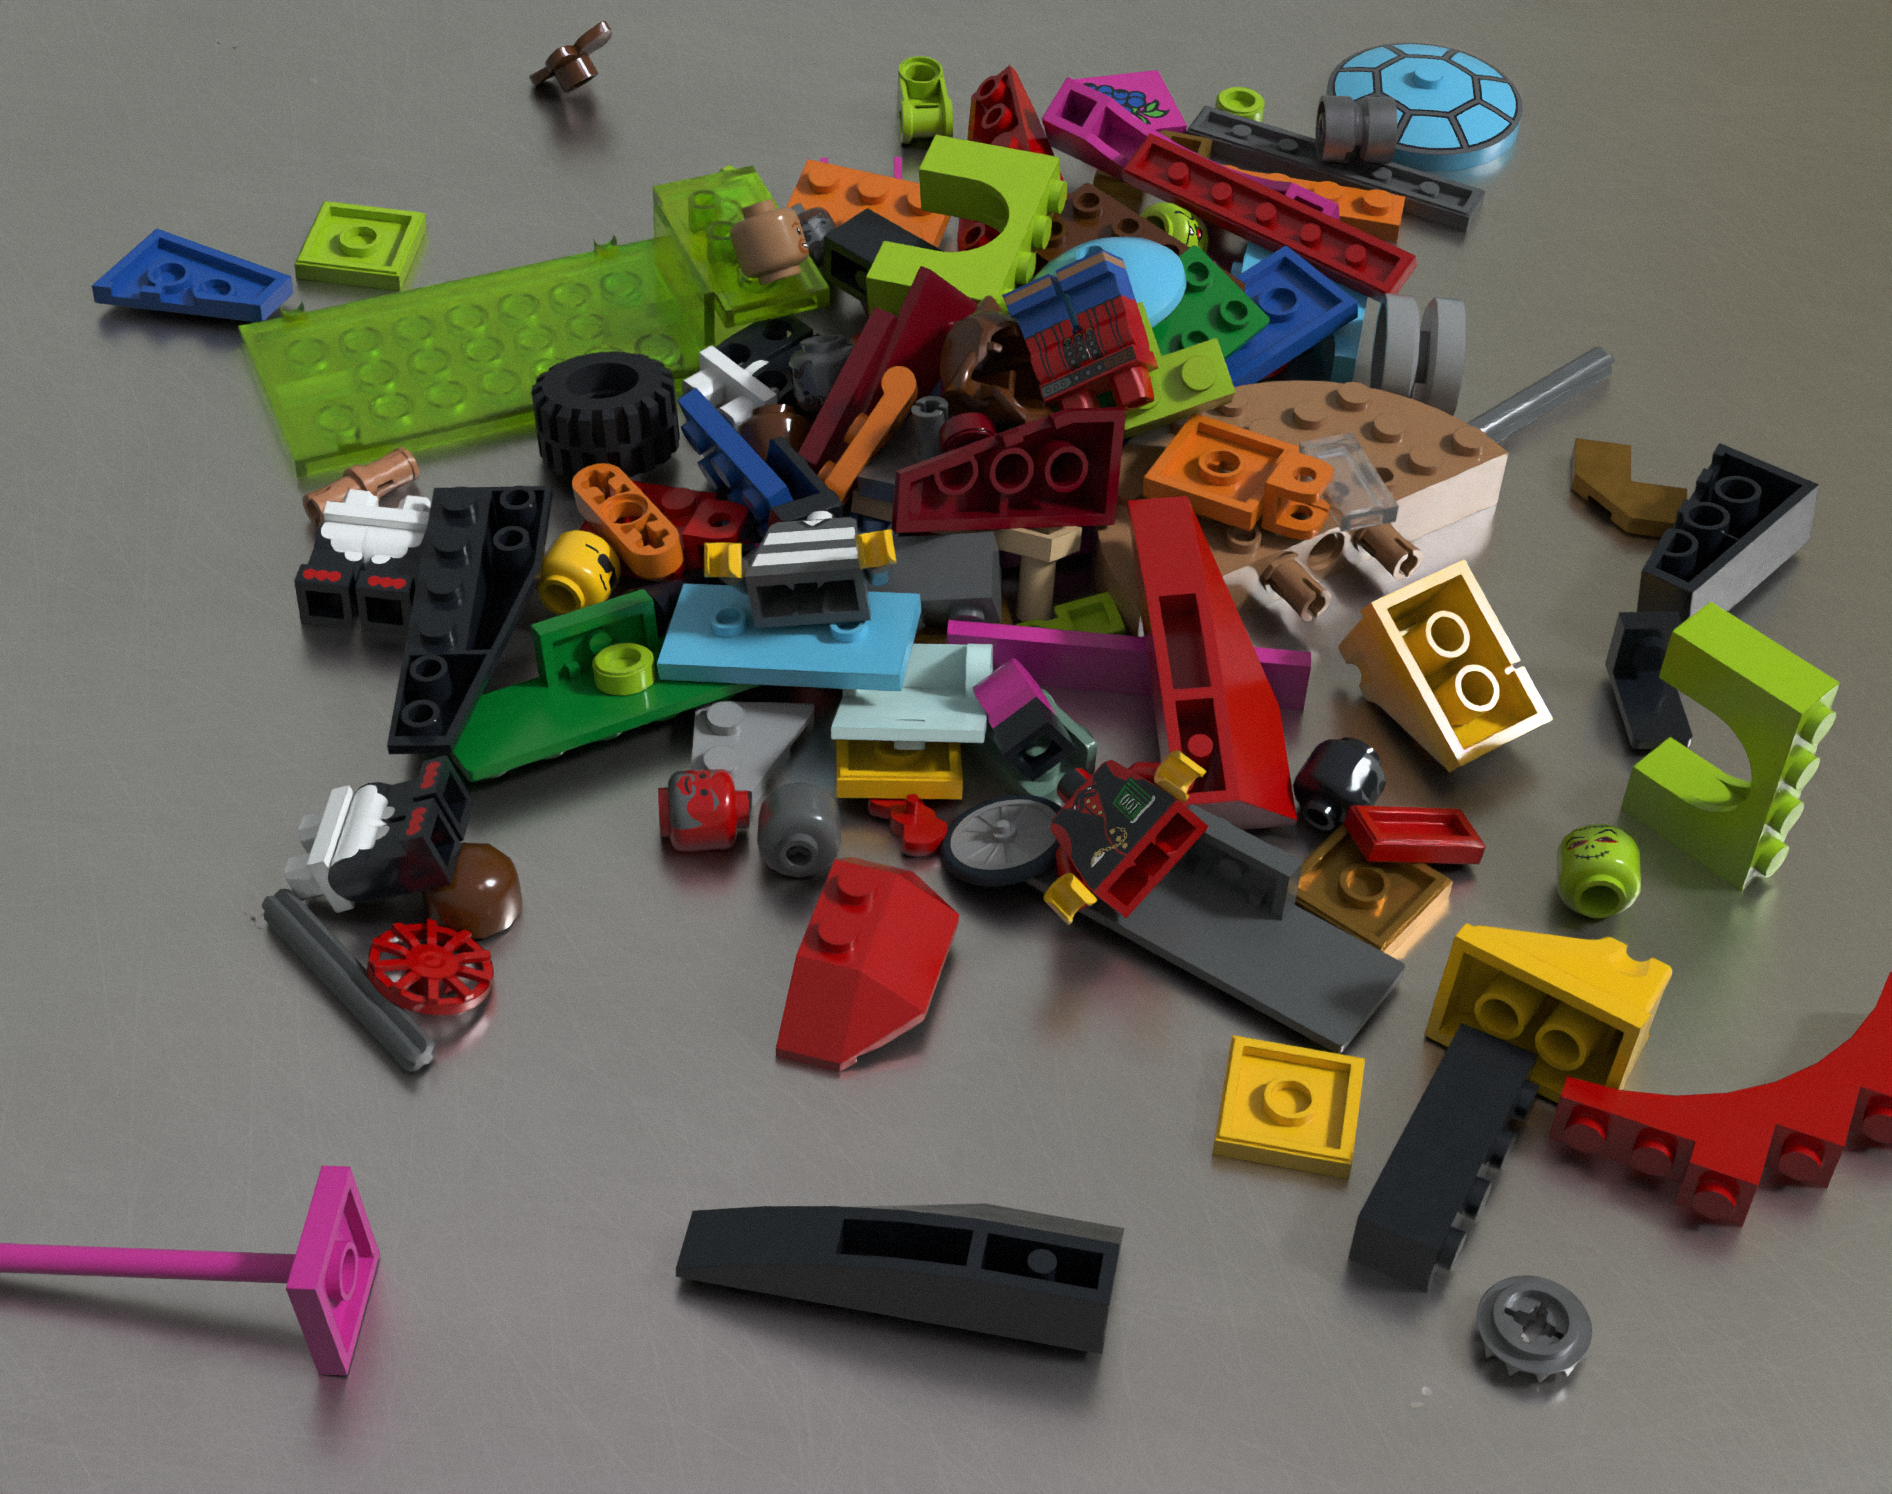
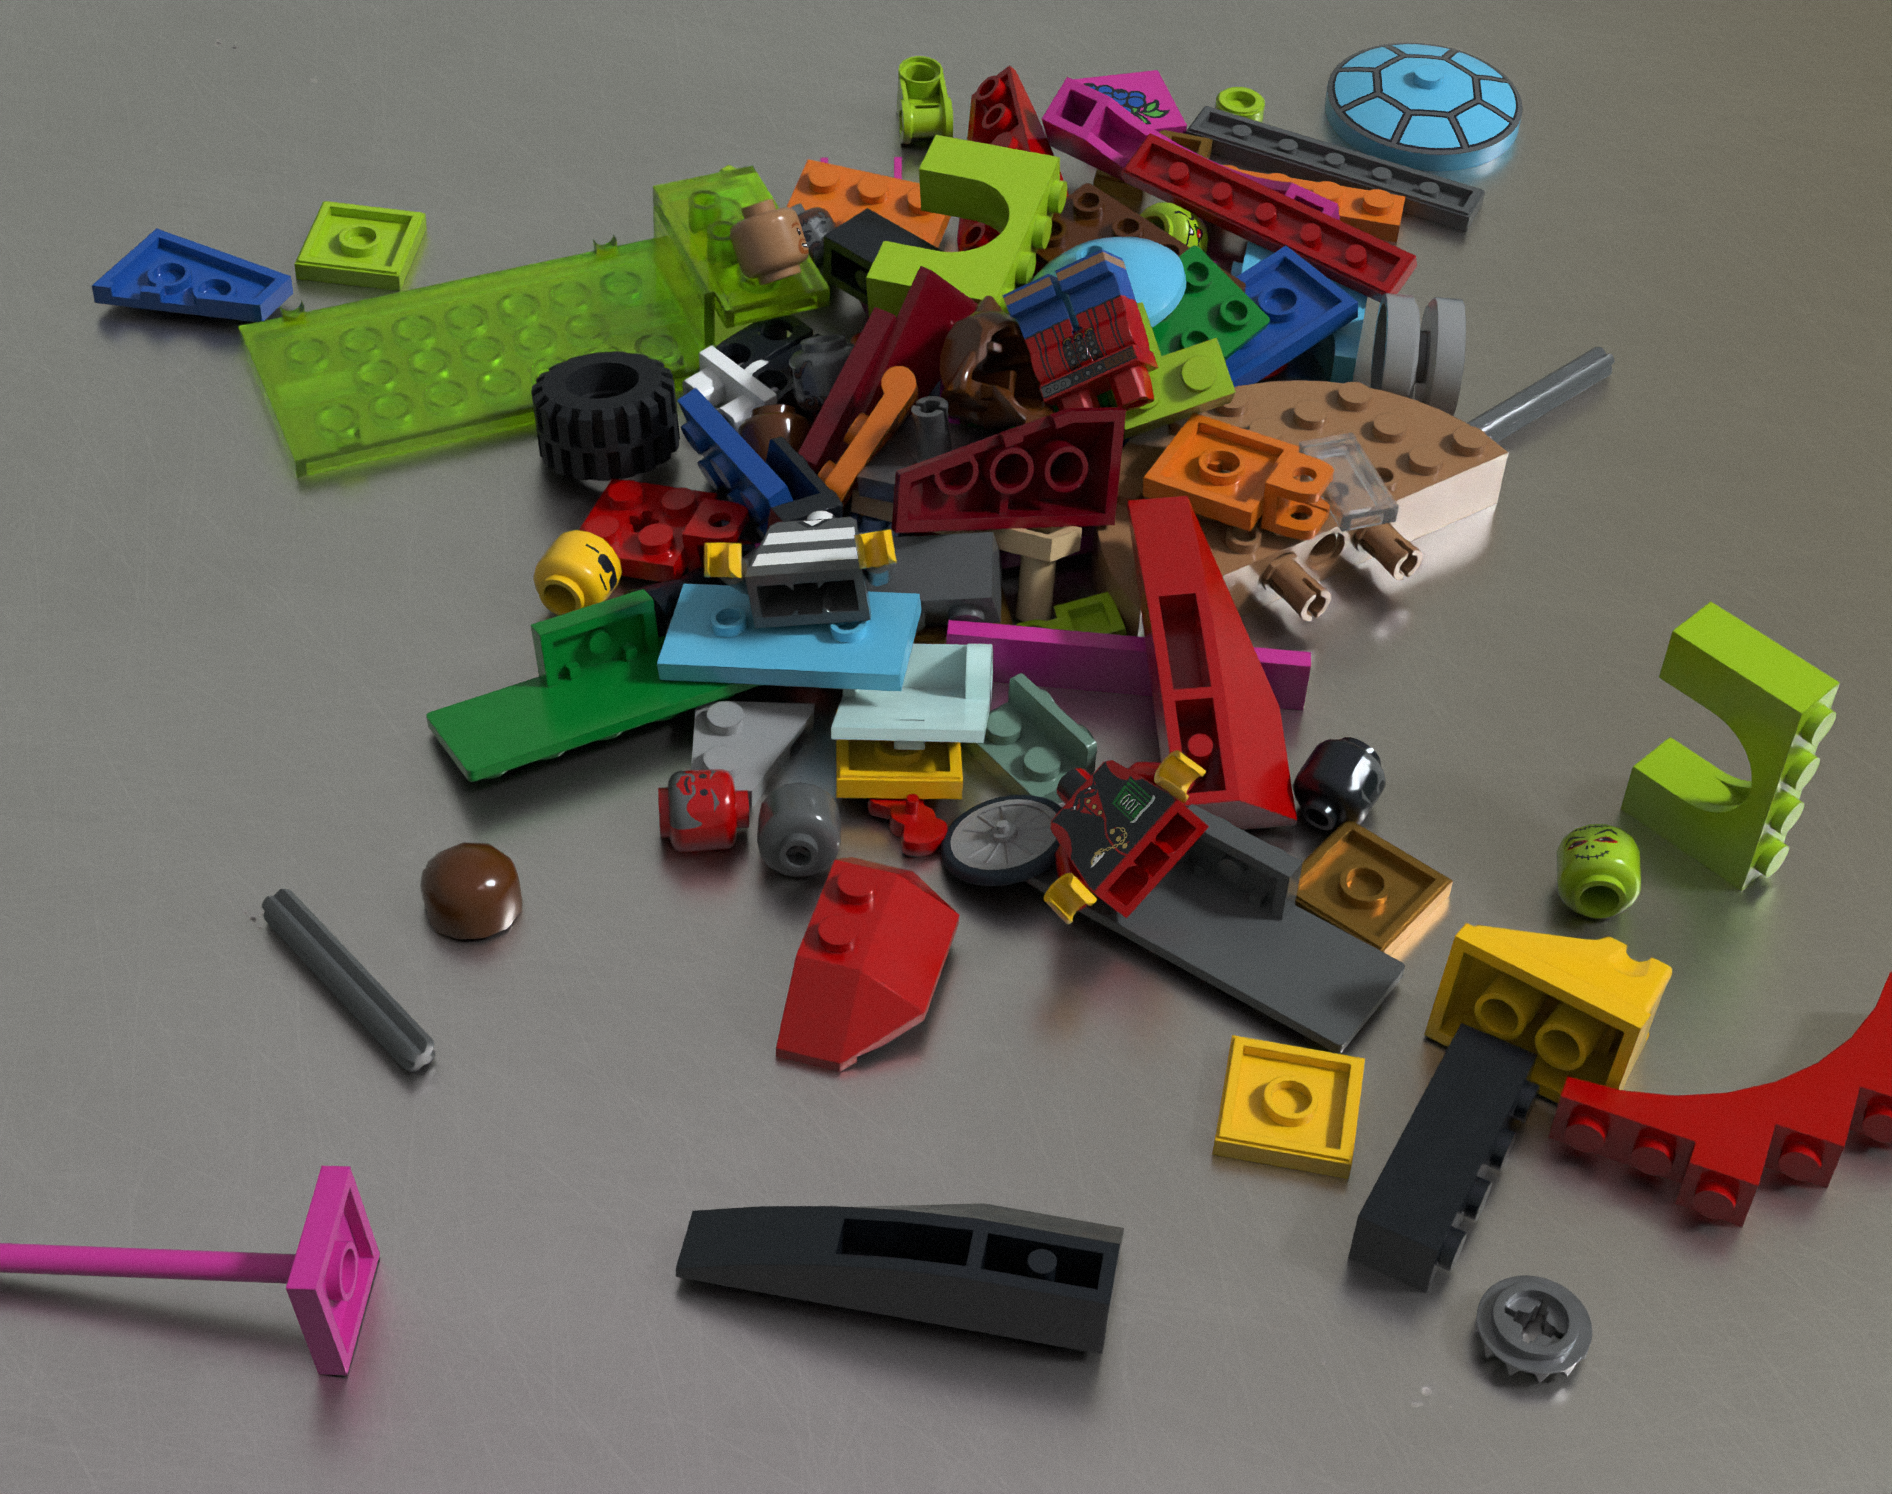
(366, 558): hips -> none
(377, 477): nougat pin -> none
(383, 839): black hips -> none
(430, 968): red wheel -> none
(470, 591): black wedge -> none
(572, 62): reddish brown animal -> none
(624, 669): lime tile -> none
(627, 539): orange beam -> none
(964, 430): dark red tile -> none
(1021, 716): leg -> none
(1356, 129): flat silver wheel -> none
(1414, 835): red tile -> none
(1444, 668): yellow piece -> none
(1604, 474): pearl gold tile -> none
(1634, 662): black bracket -> none
(1728, 535): black wedge -> none

